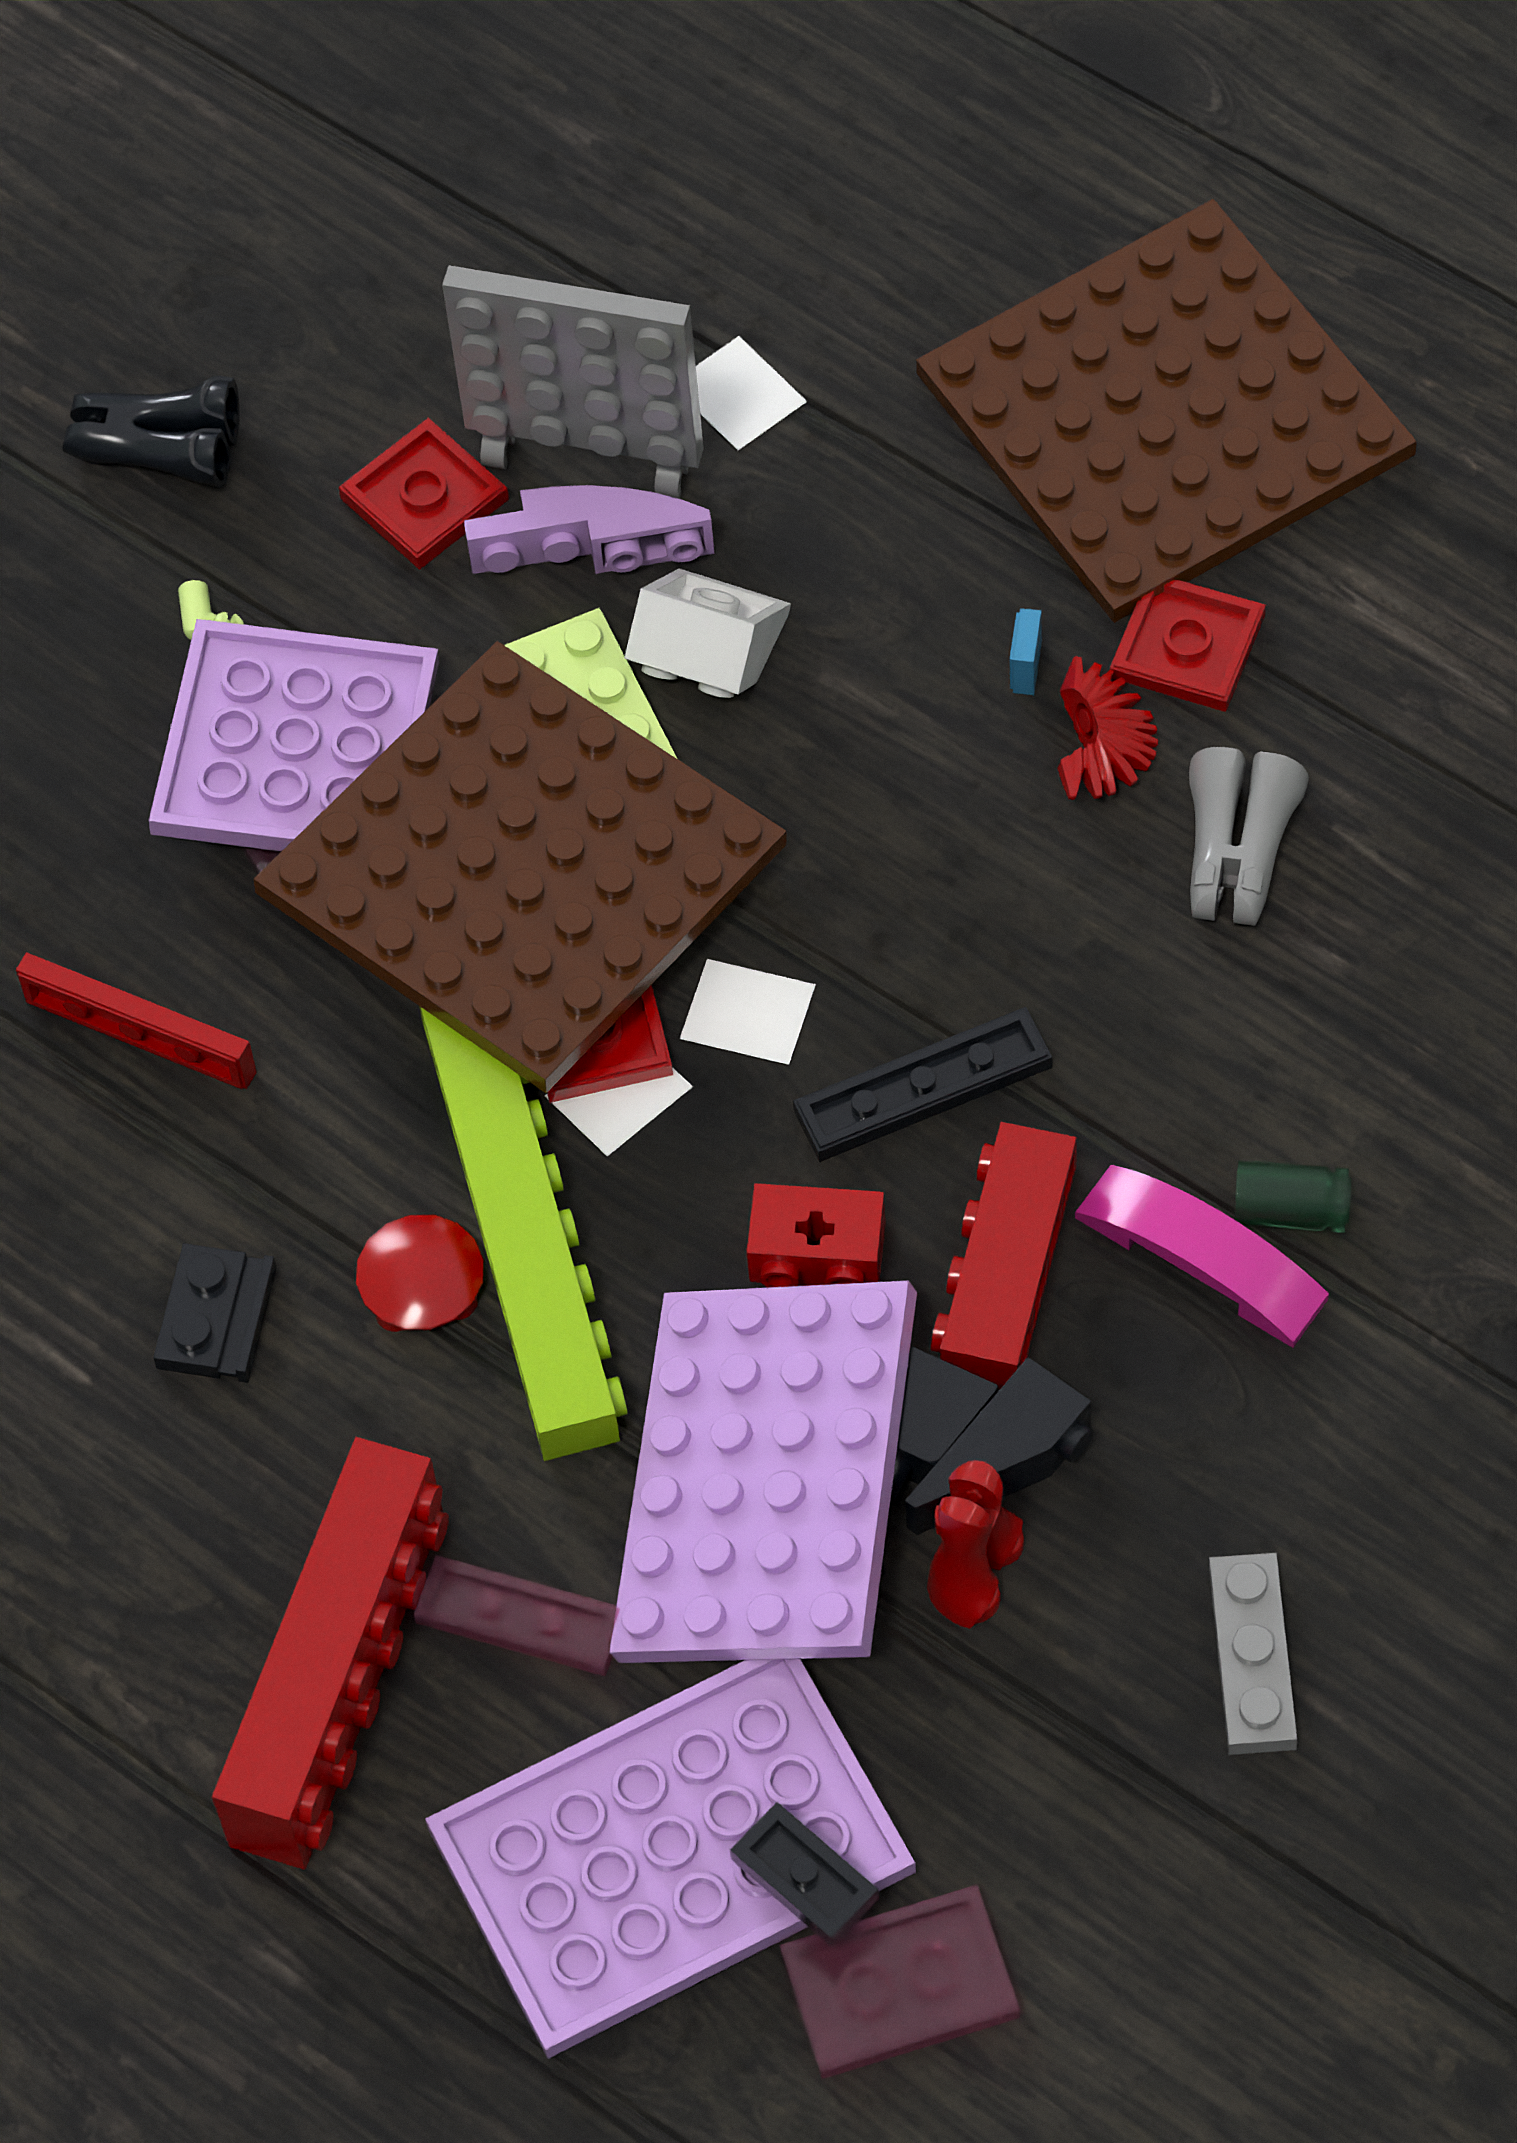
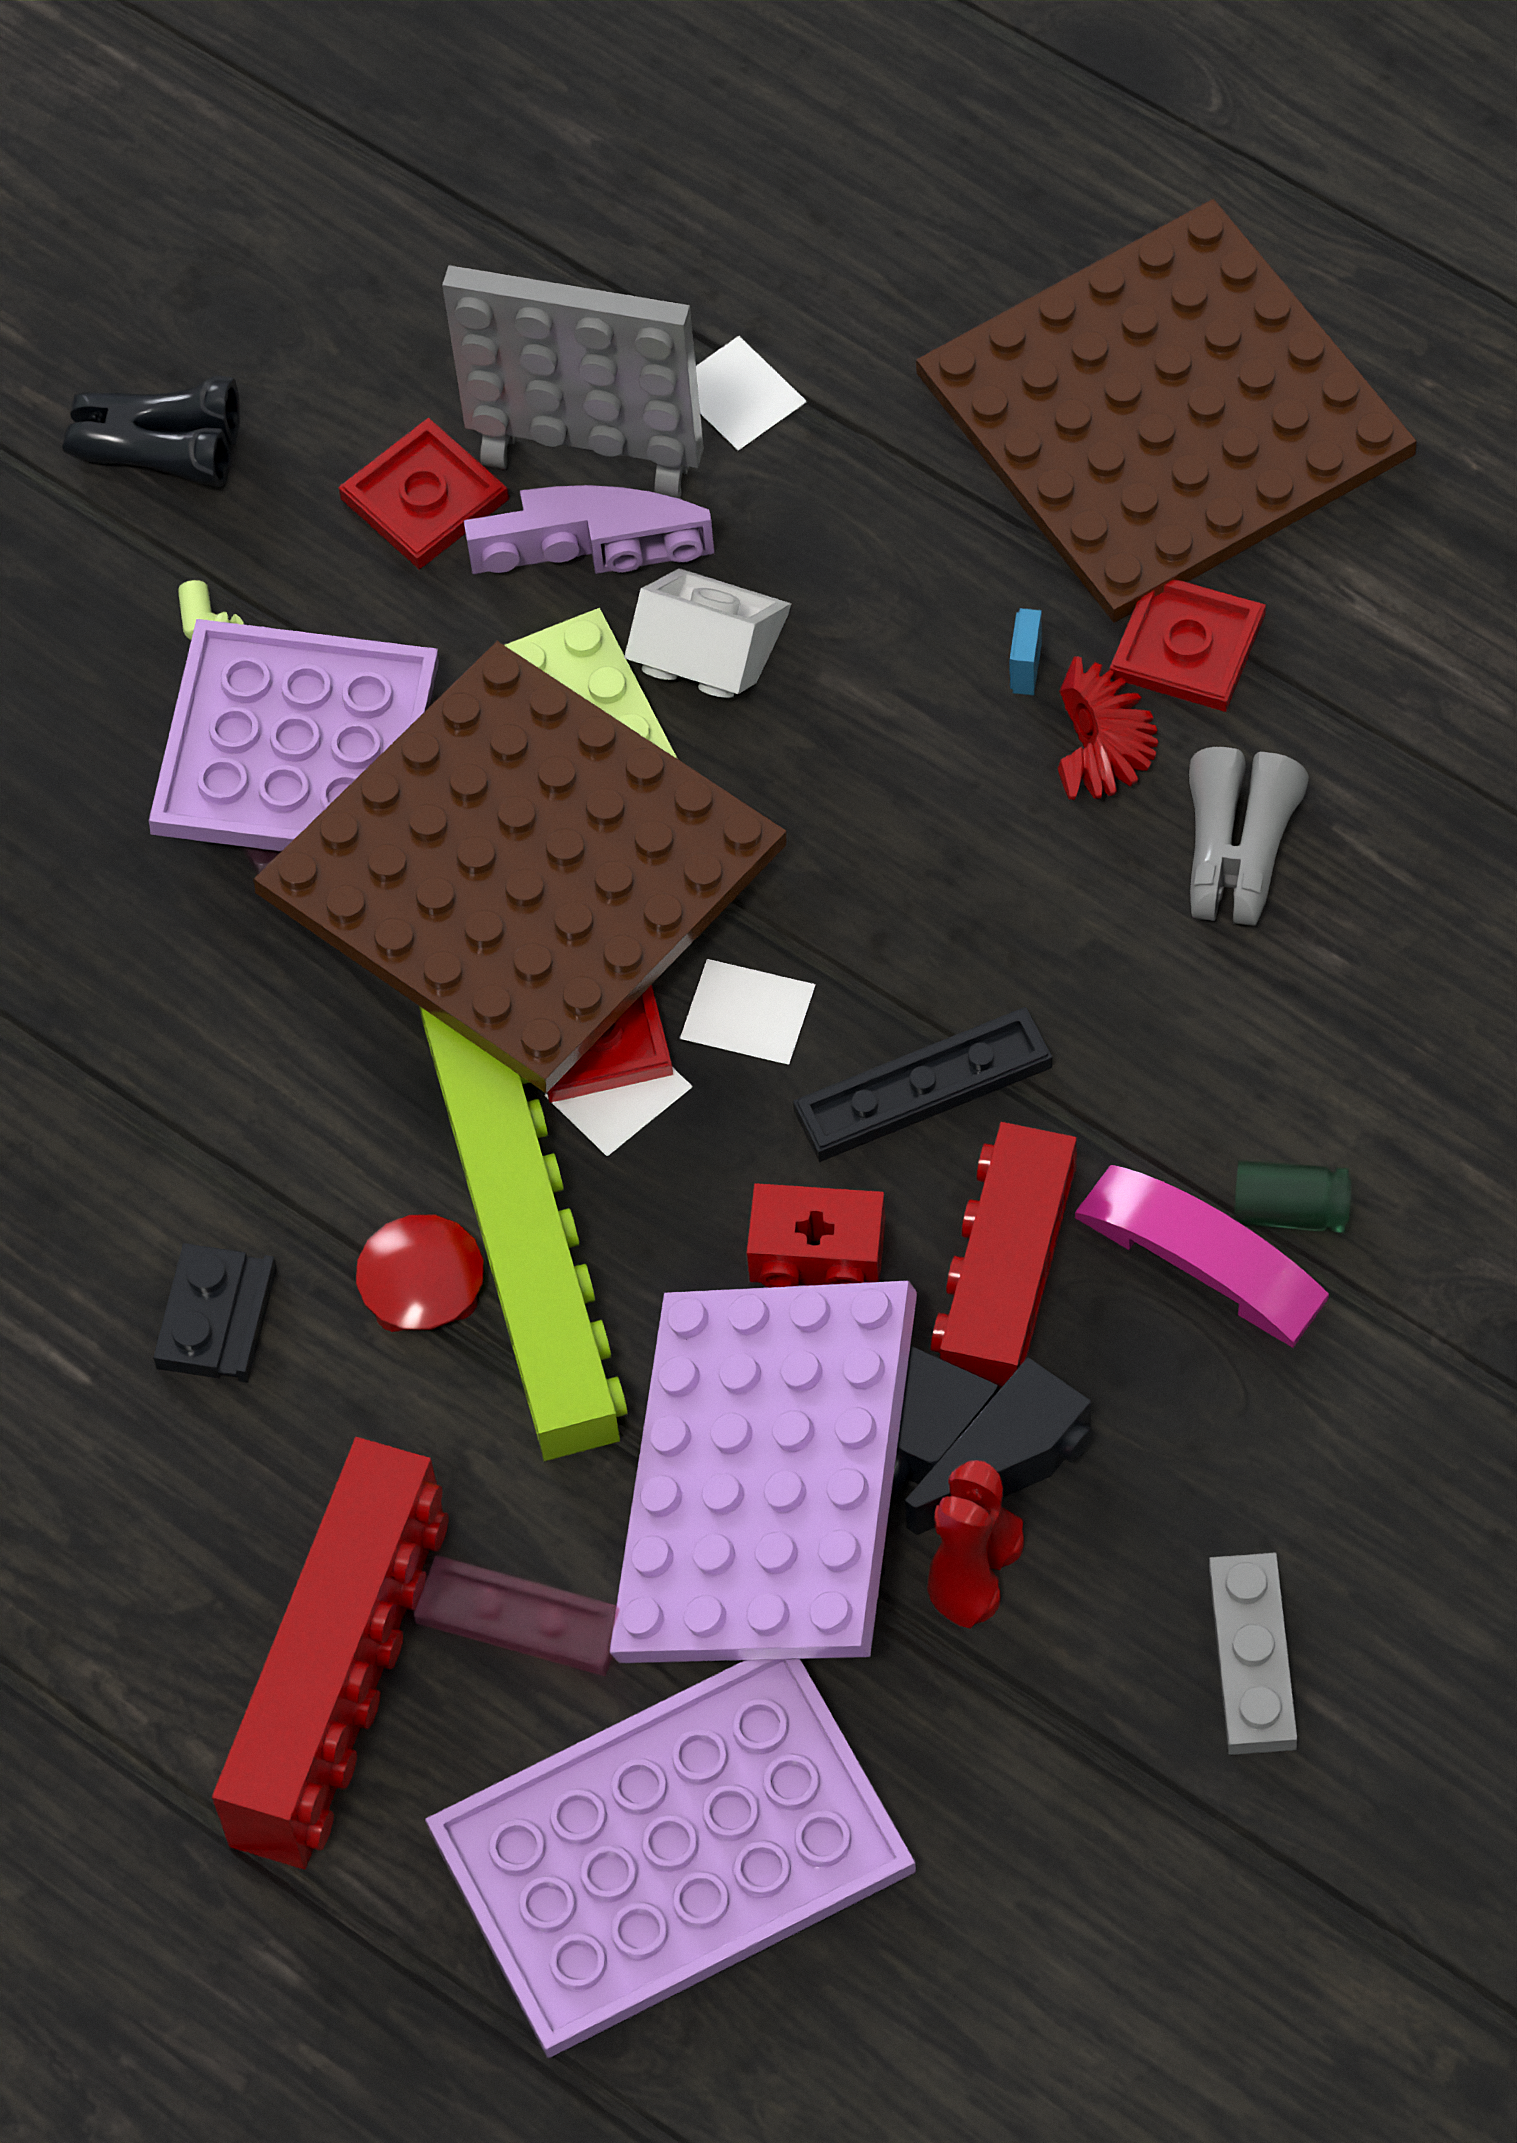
(136, 1021): red tile -> none
(804, 1874): black plate -> none
(900, 1982): clear pink tile -> none

